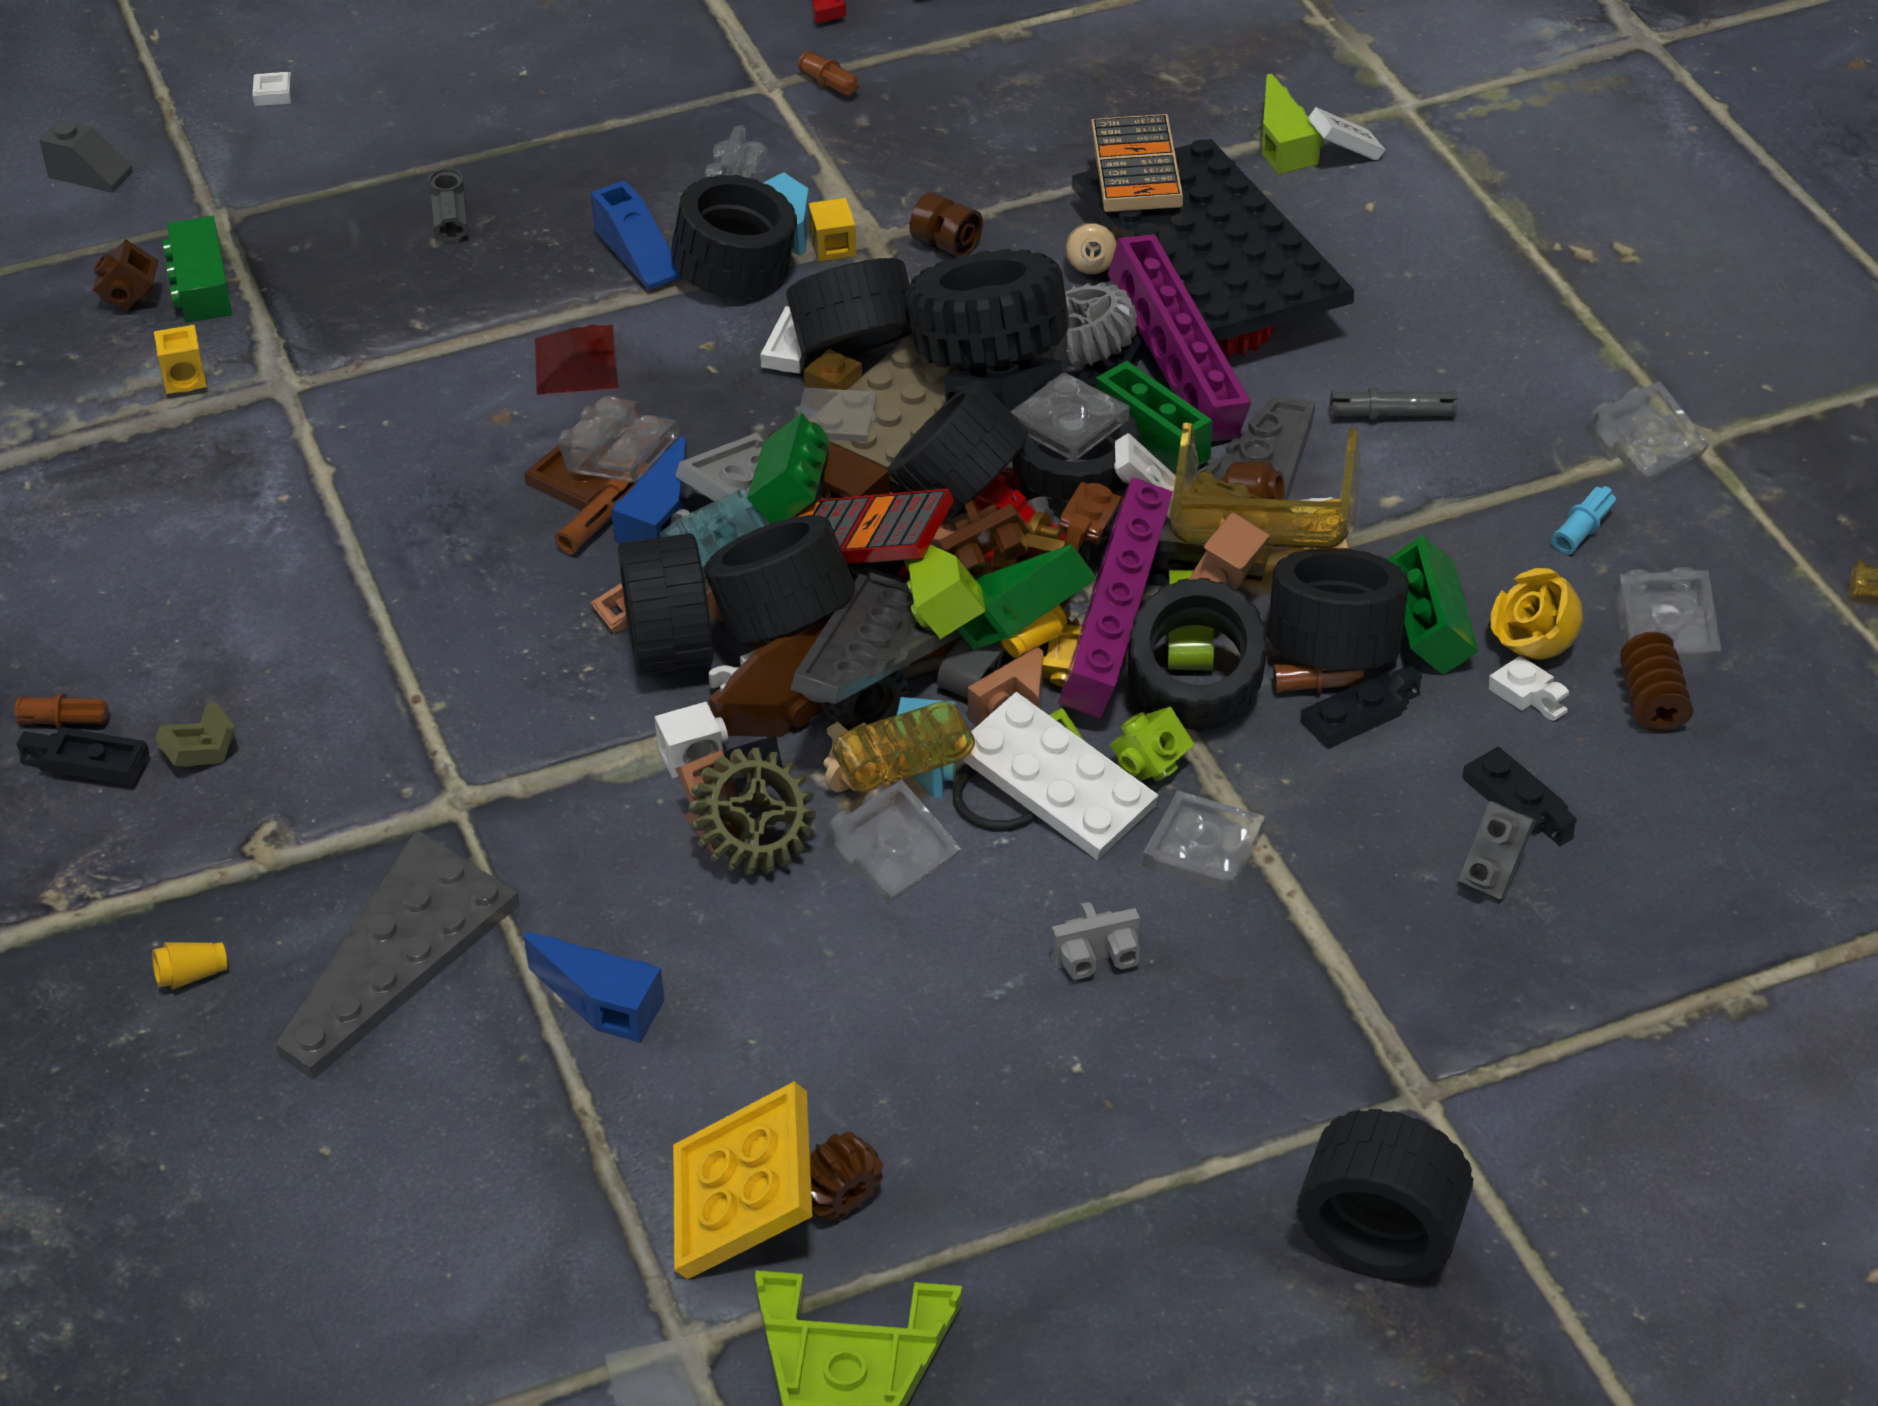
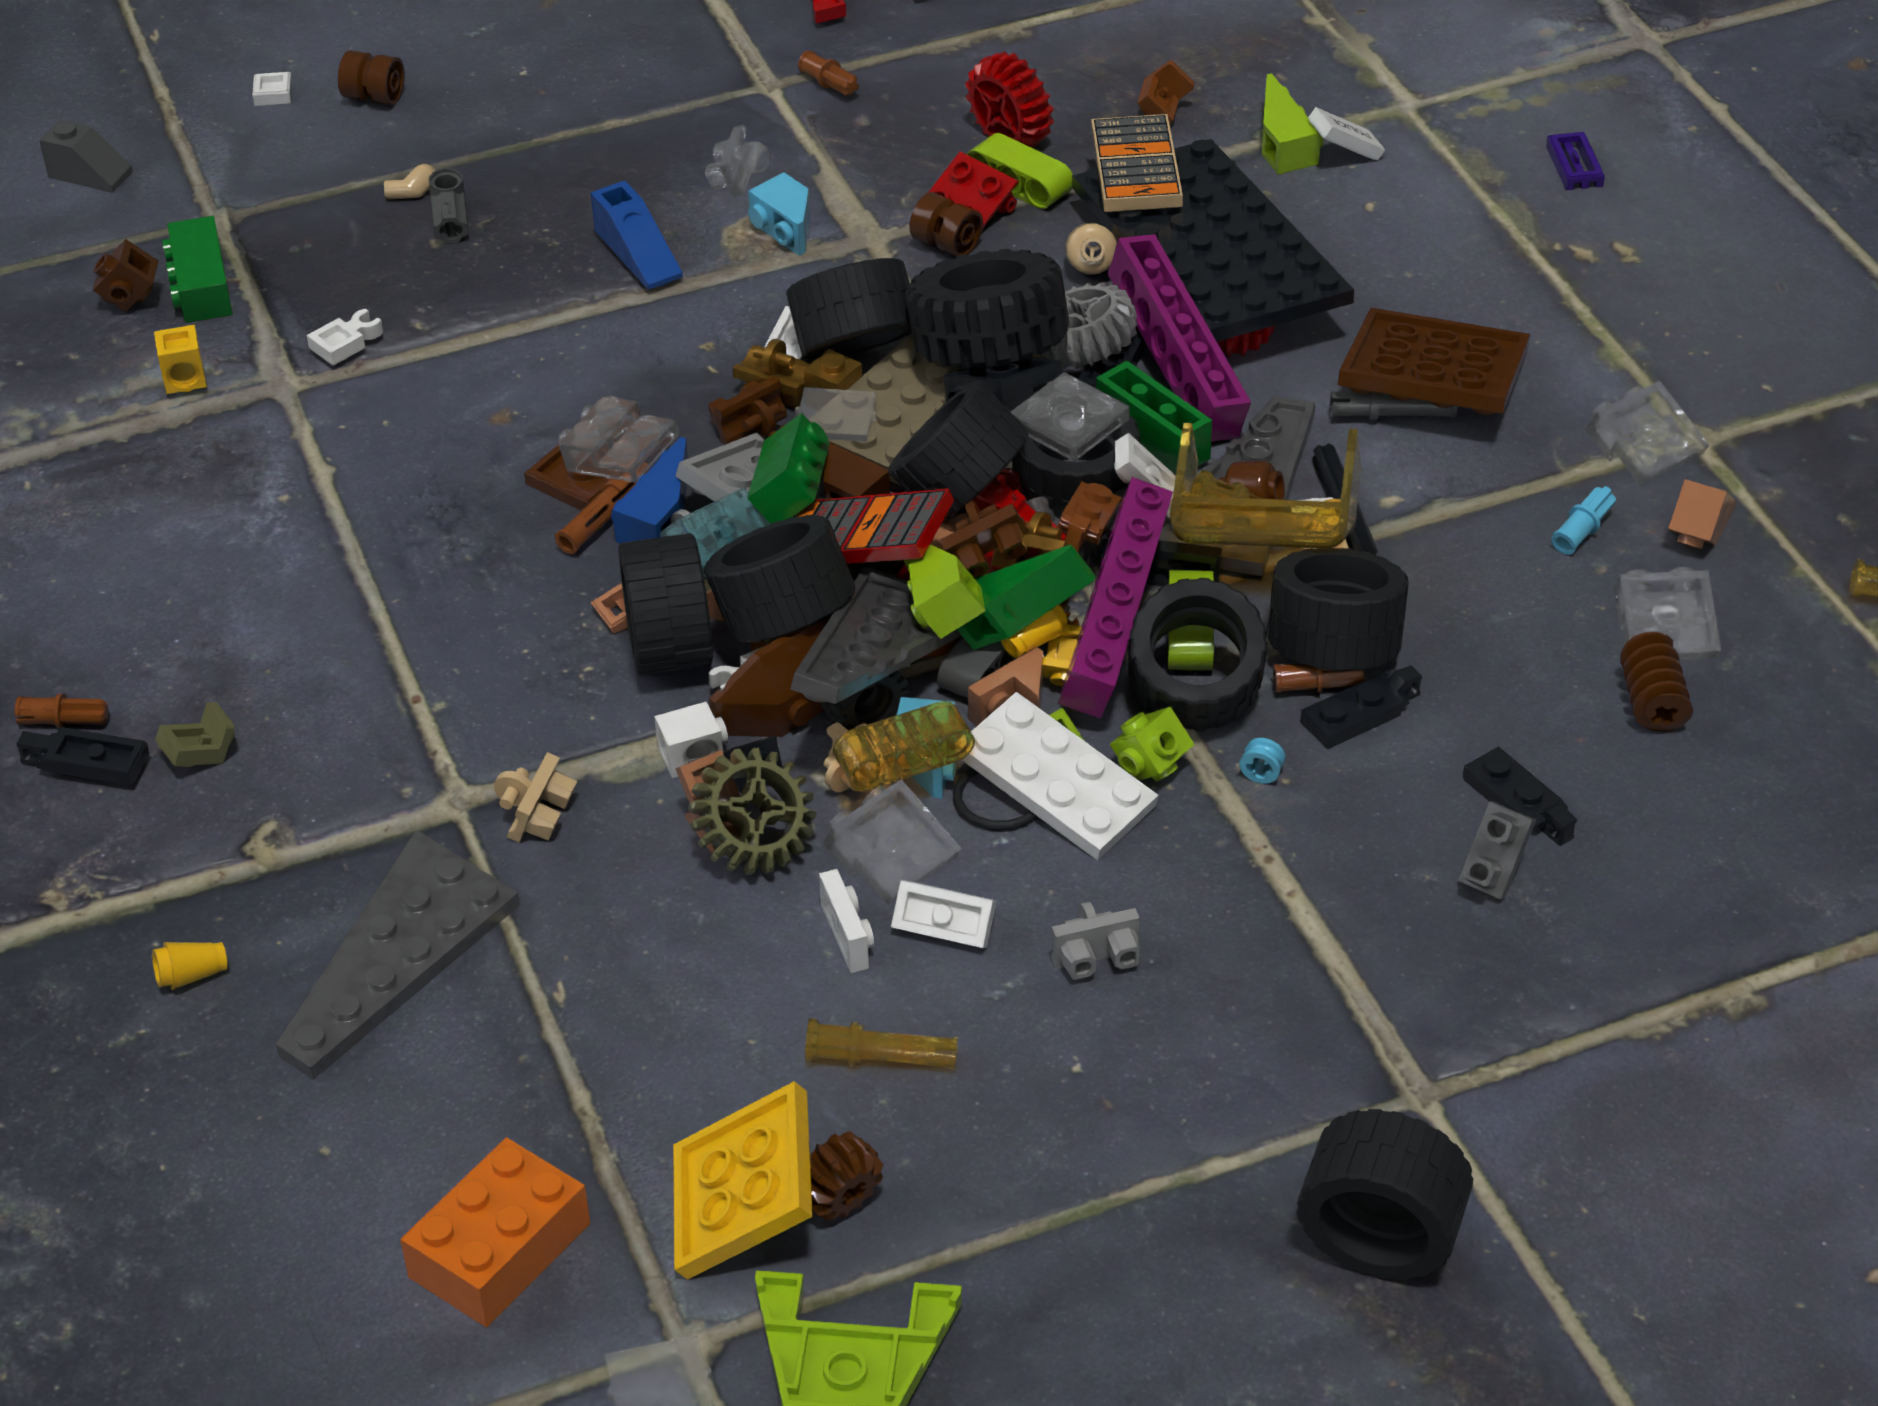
(342, 339): none -> white plate
(369, 76): none -> reddish brown wheel
(412, 186): none -> tan arm
(495, 1231): none -> orange brick
(531, 815): none -> tan hips
(576, 360): clear red slope -> none
(603, 988): blue slope -> none
(733, 236): black tyre -> none
(749, 412): none -> reddish brown hips
(773, 361): none -> pearl gold hips
(832, 229): yellow brick -> none
(841, 911): none -> white plate
(856, 1044): none -> clear yellow pin
(943, 913): none -> white plate
(977, 186): none -> red hinge
(1009, 99): none -> red gear
(1039, 176): none -> lime beam
(1164, 89): none -> dark orange bracket
(1204, 841): clear plate -> none
(1231, 551): nougat slope -> none
(1260, 771): none -> medium azure bush
(1332, 474): none -> black axle
(1434, 361): none -> reddish brown plate
(1435, 606): green brick -> none
(1526, 685): white plate -> none
(1538, 615): yellow cylinder -> none
(1578, 175): none -> dark purple tile
(1701, 514): none -> nougat slope

